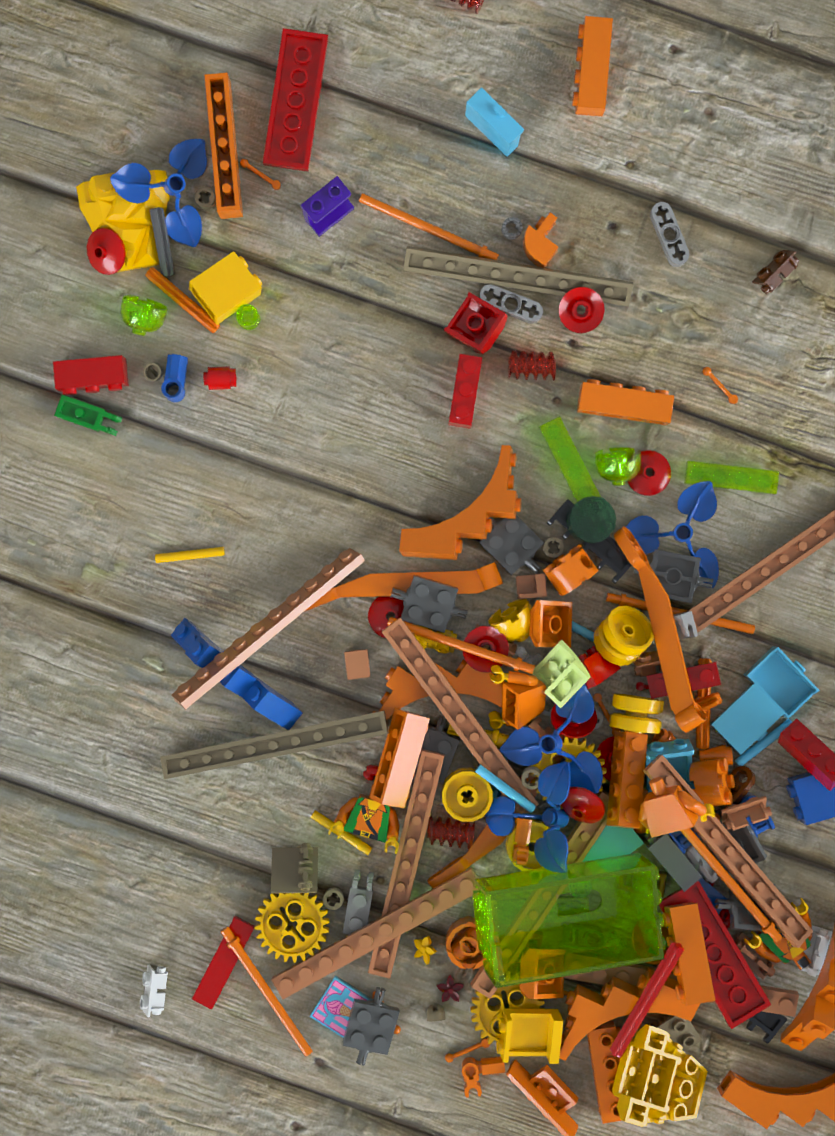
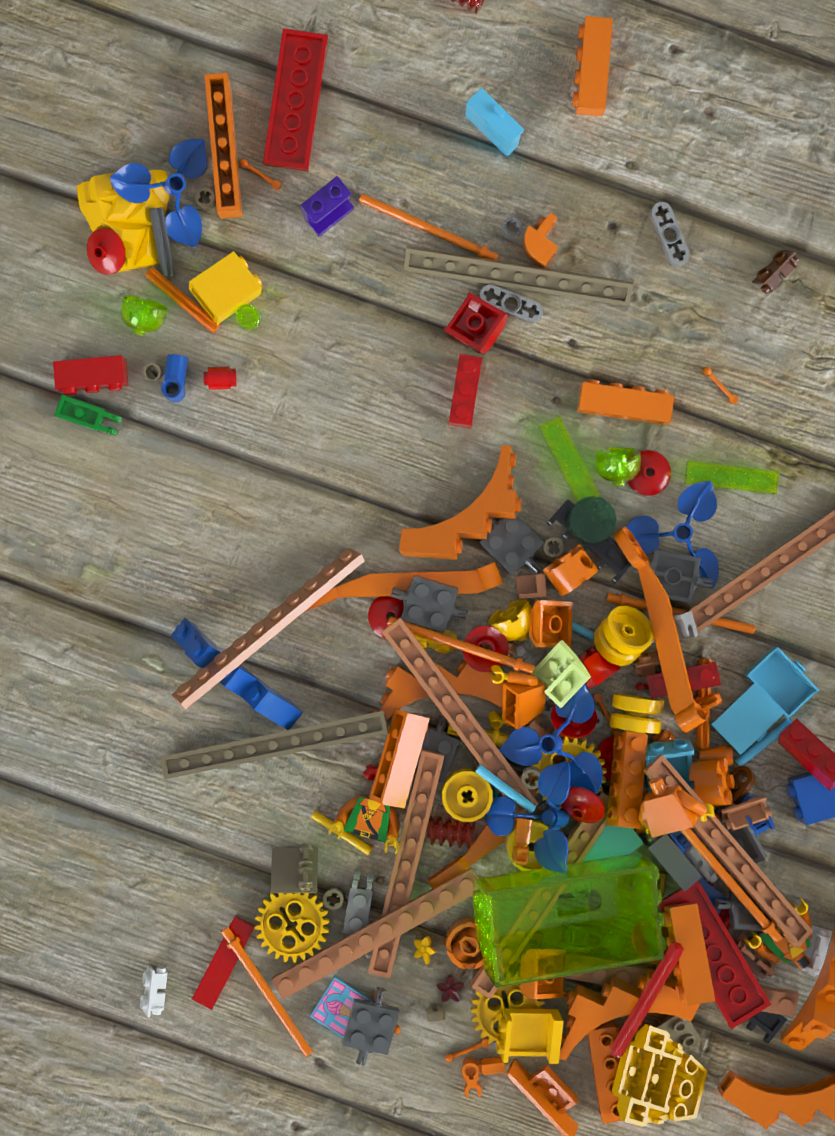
(190, 554): yellow bar -> none
(357, 664): nougat panel -> none
(532, 365): clear red piece -> none
(593, 310): red dish -> none

